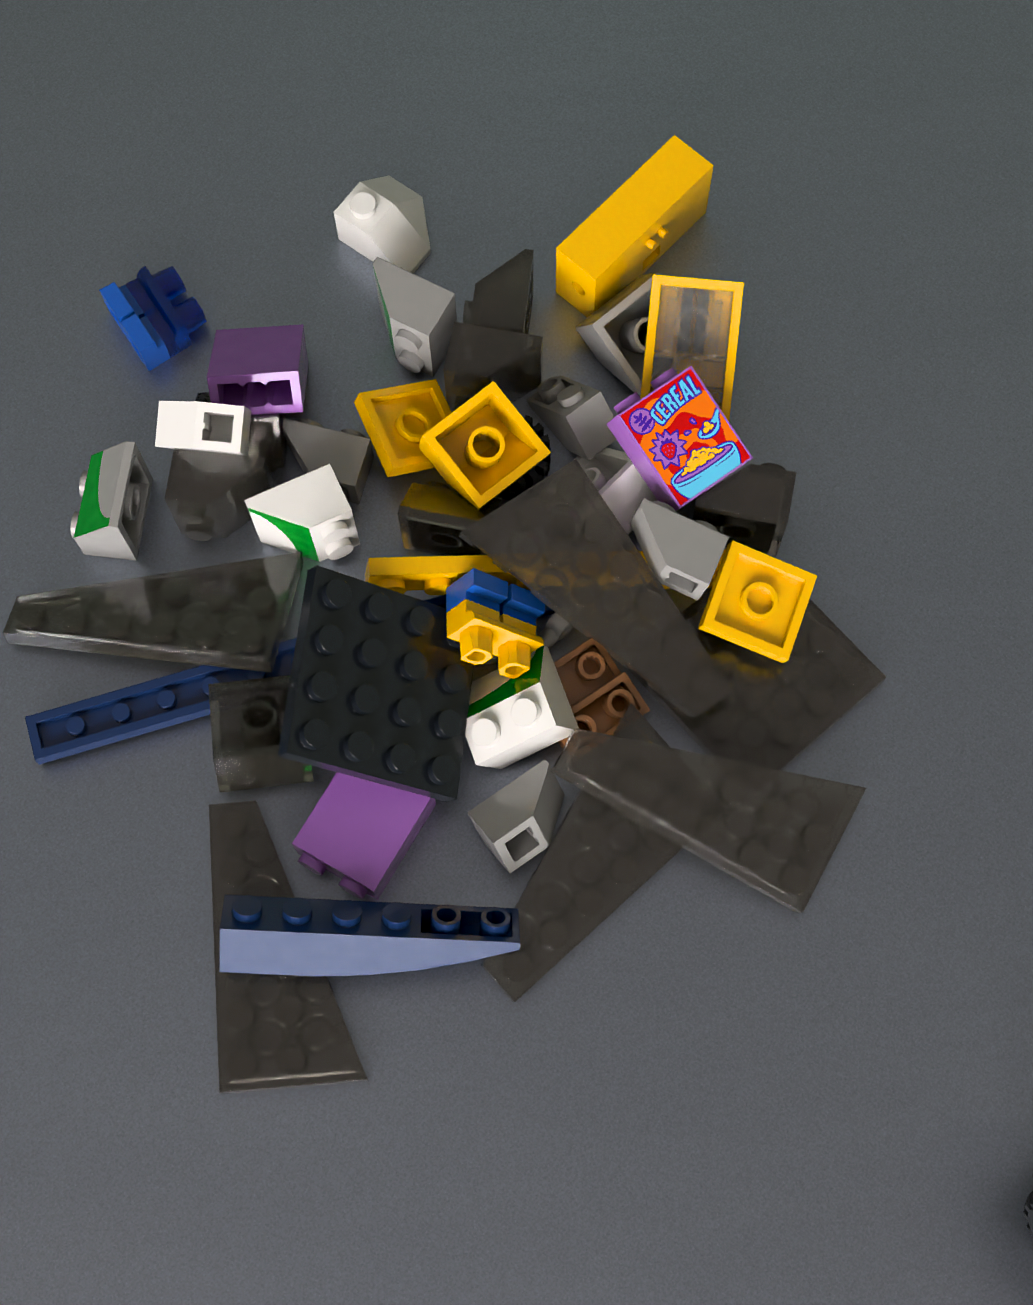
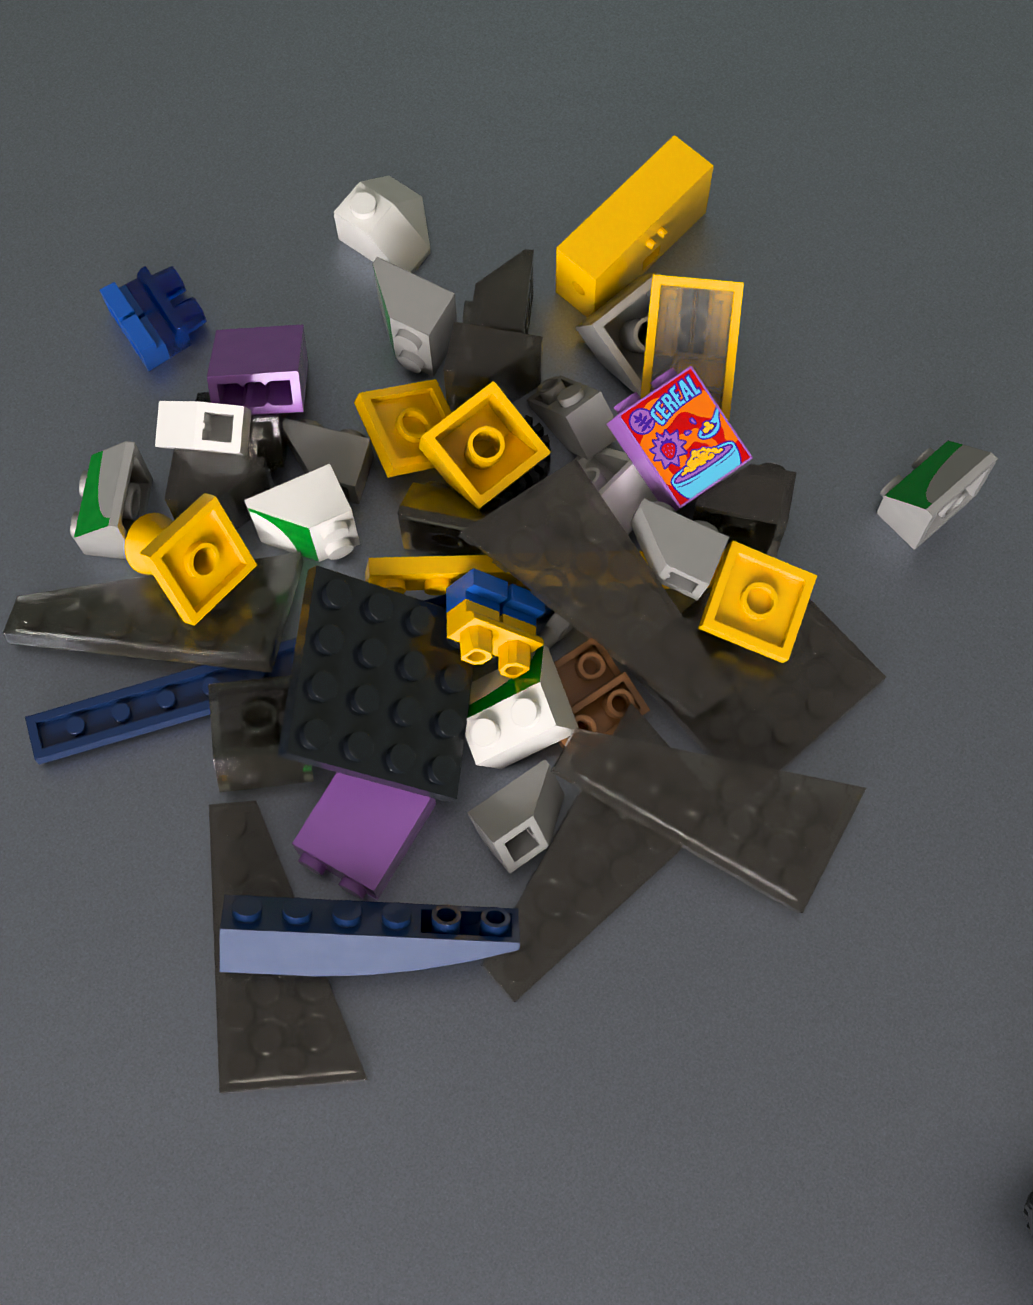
(192, 557): none -> yellow plant
(934, 490): none -> light grey slope

